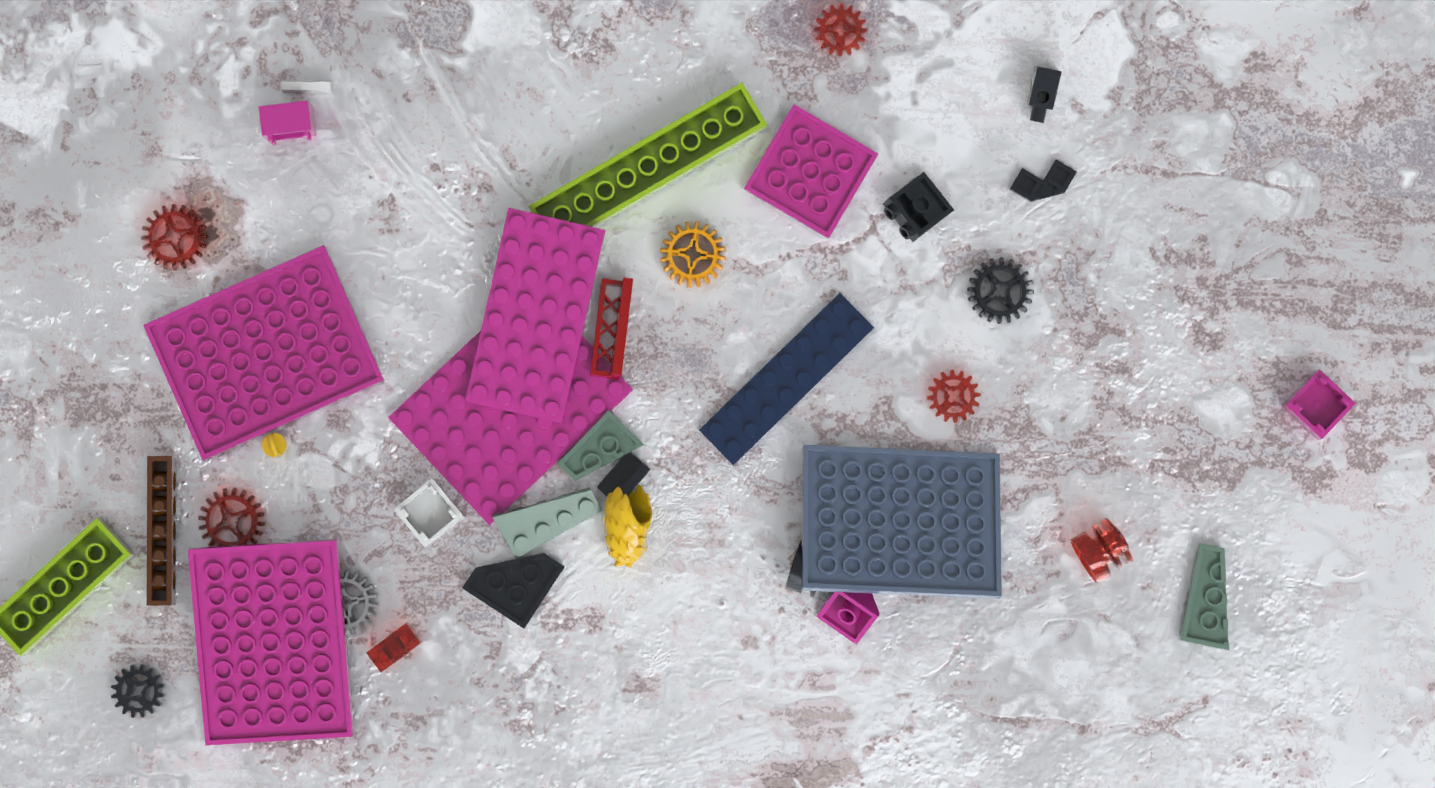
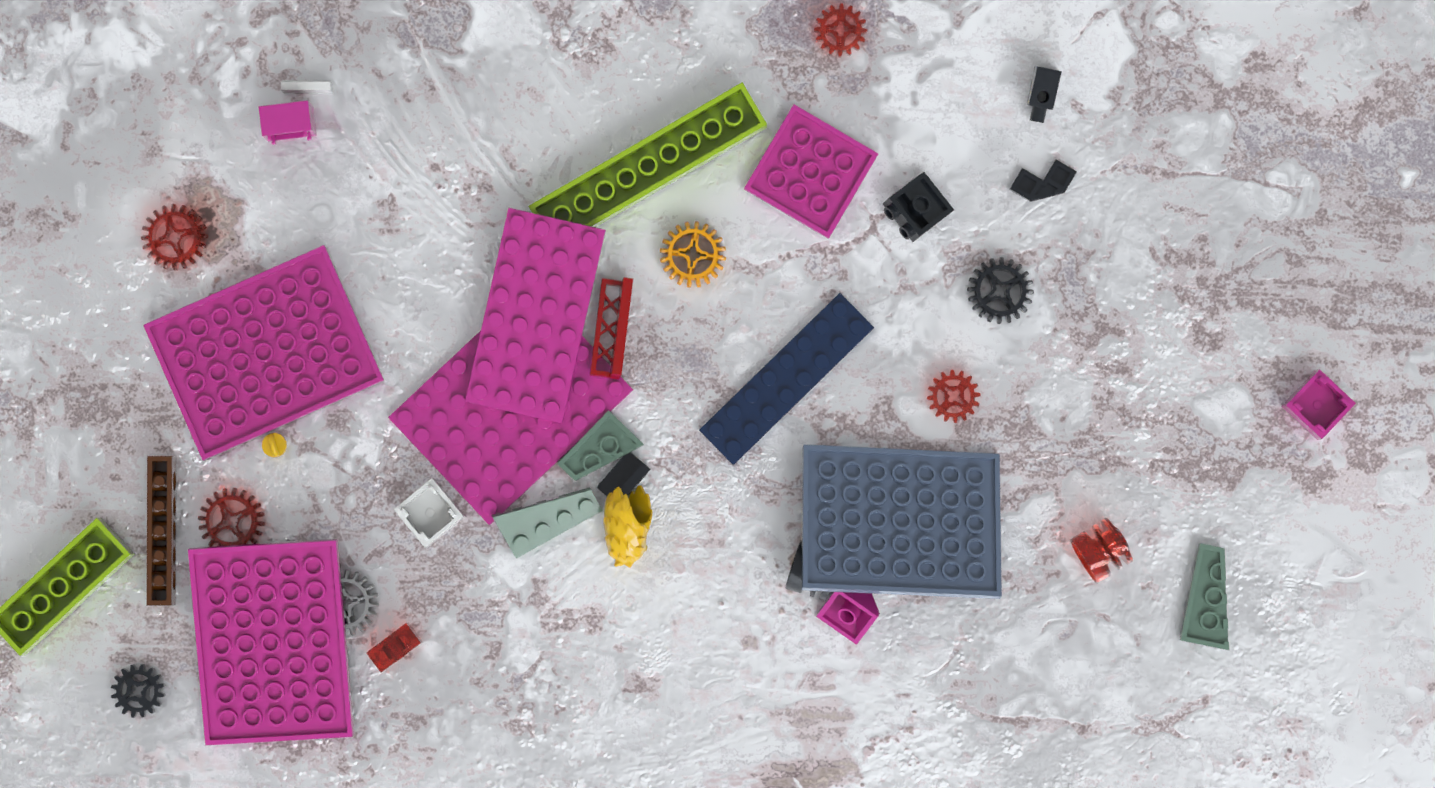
(515, 585): black plate -> none

